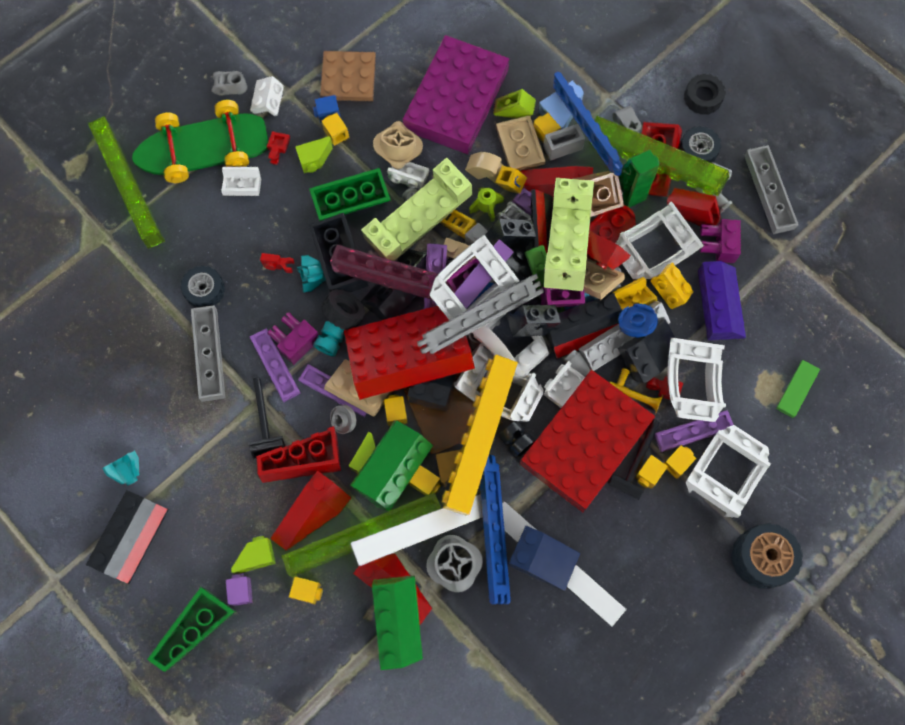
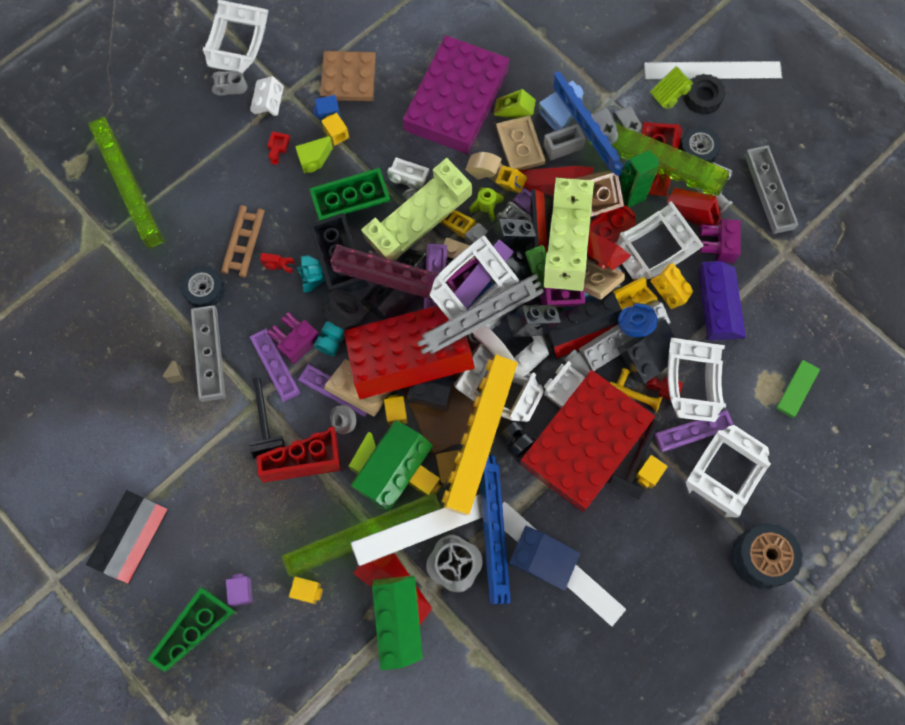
(124, 469): teal brick -> none
(173, 373): none -> dark tan slope
(201, 145): green piece -> none
(239, 14): none -> white wedge
(241, 181): white bracket -> none
(247, 251): none -> medium nougat bar
(255, 556): lime slope -> none
(314, 507): red wedge -> none
(397, 145): tan piece -> none
(545, 125): yellow brick -> none
(606, 124): none -> light grey piece
(671, 88): none -> lime brick
(679, 461): yellow brick -> none
(717, 69): none -> white sticker

